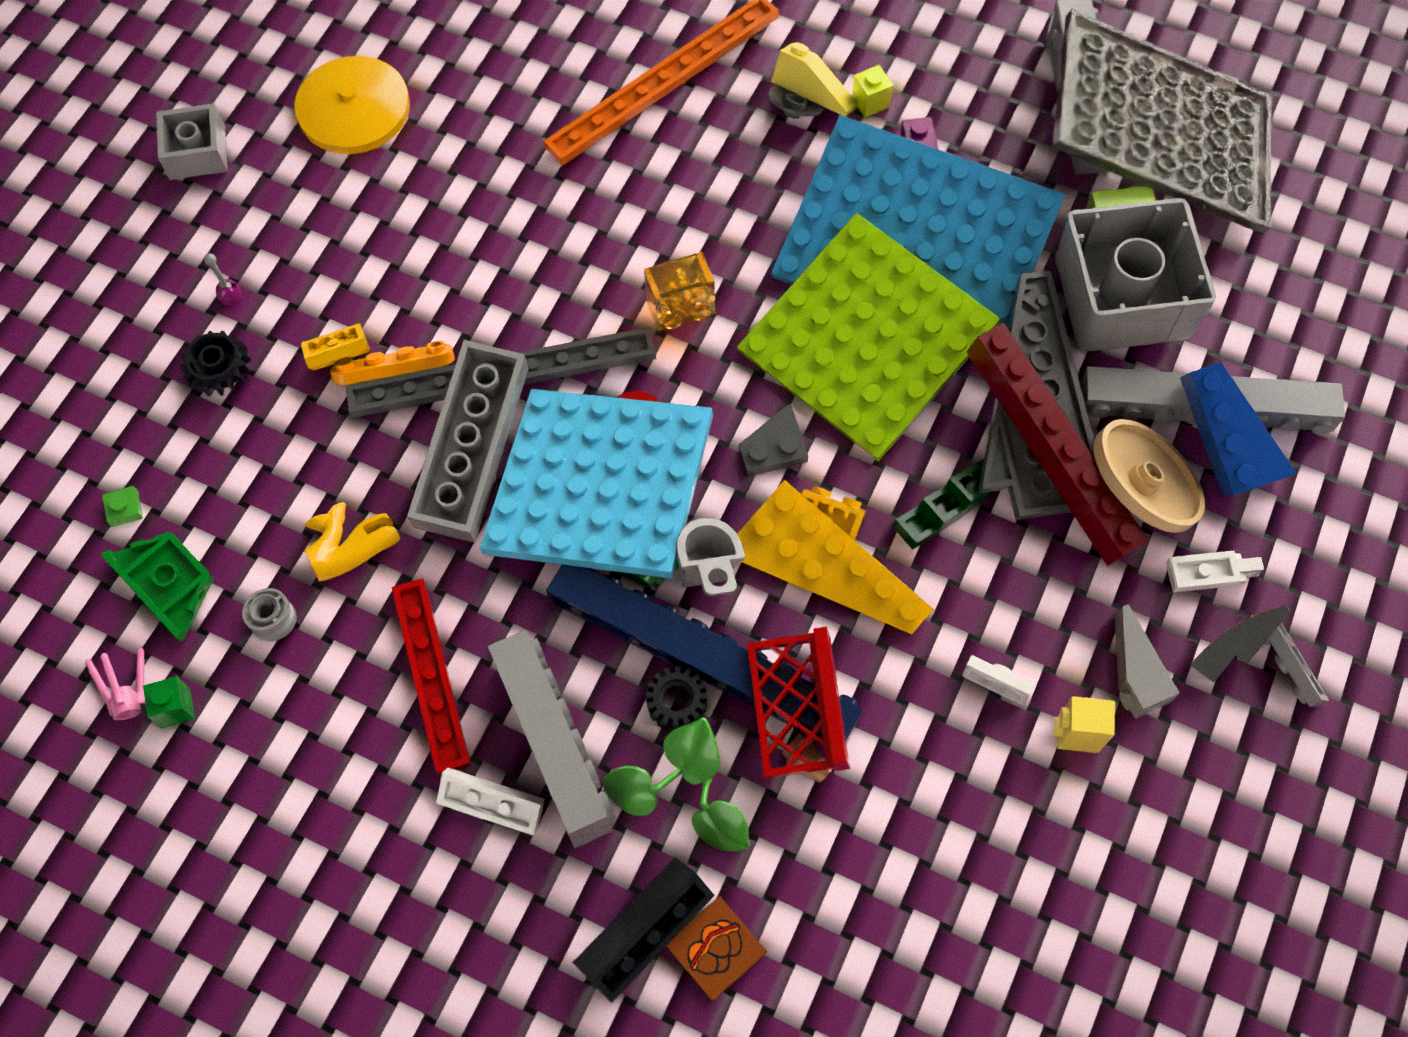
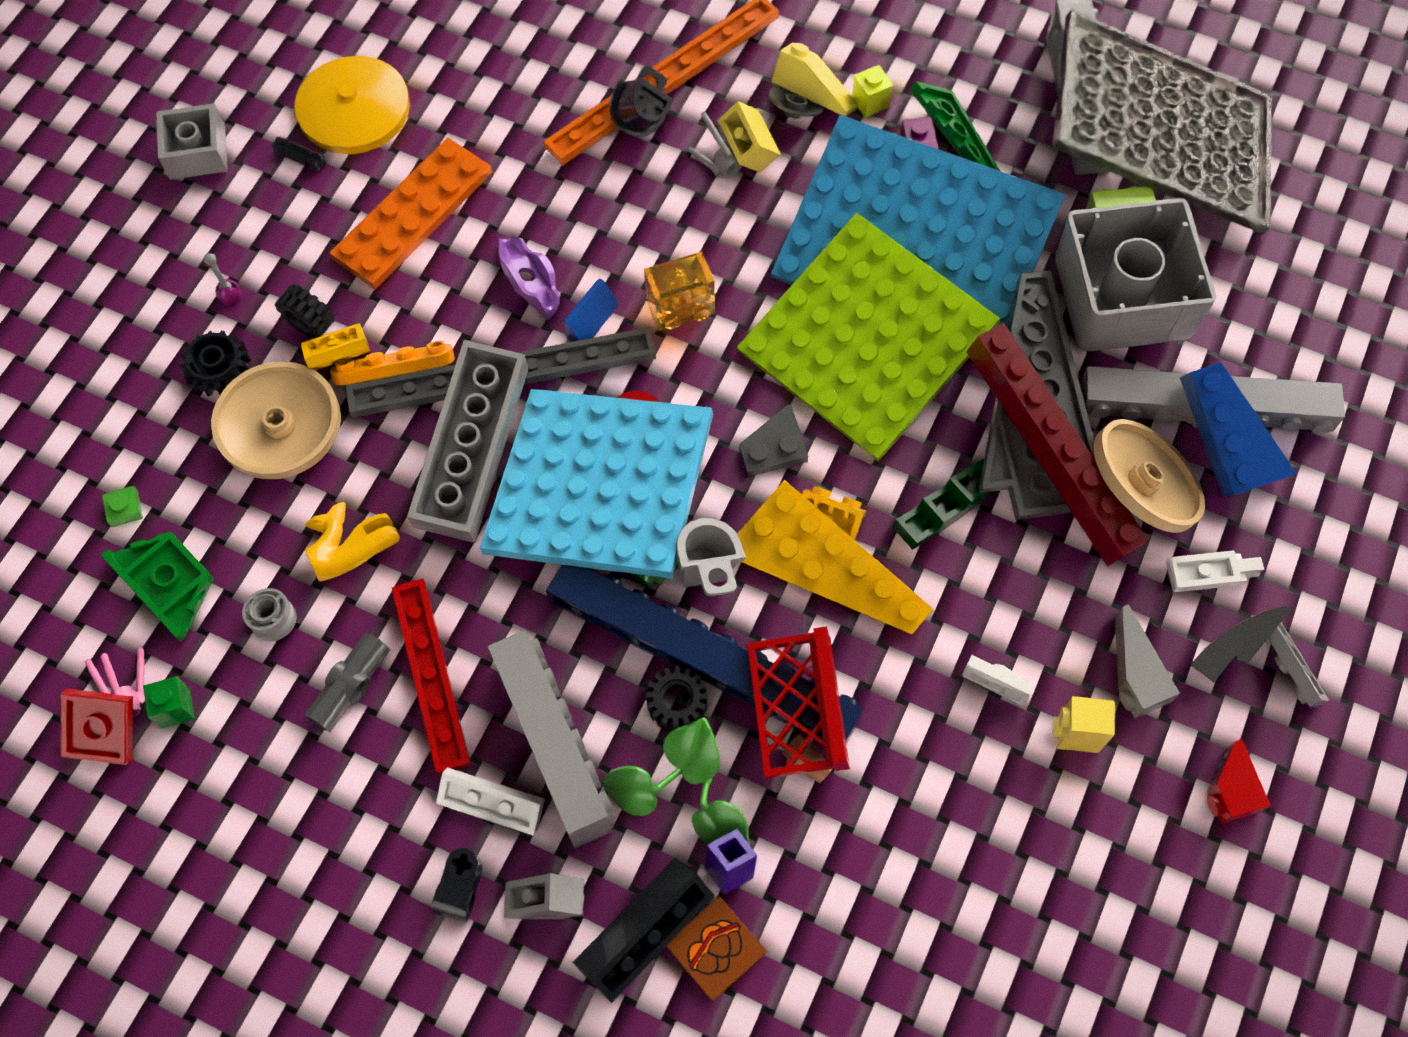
(96, 726): none -> red tile
(276, 420): none -> tan dish
(298, 153): none -> black axle
(304, 311): none -> black tyre
(347, 682): none -> dark grey piece
(411, 213): none -> orange plate
(457, 892): none -> black piece
(540, 292): none -> medium lavender piece
(544, 897): none -> light grey slope
(590, 312): none -> blue slope
(639, 106): none -> black container
(724, 157): none -> light grey plant
(730, 861): none -> dark purple brick
(749, 137): none -> light yellow brick
(953, 122): none -> green wing
(1236, 786): none -> red slope

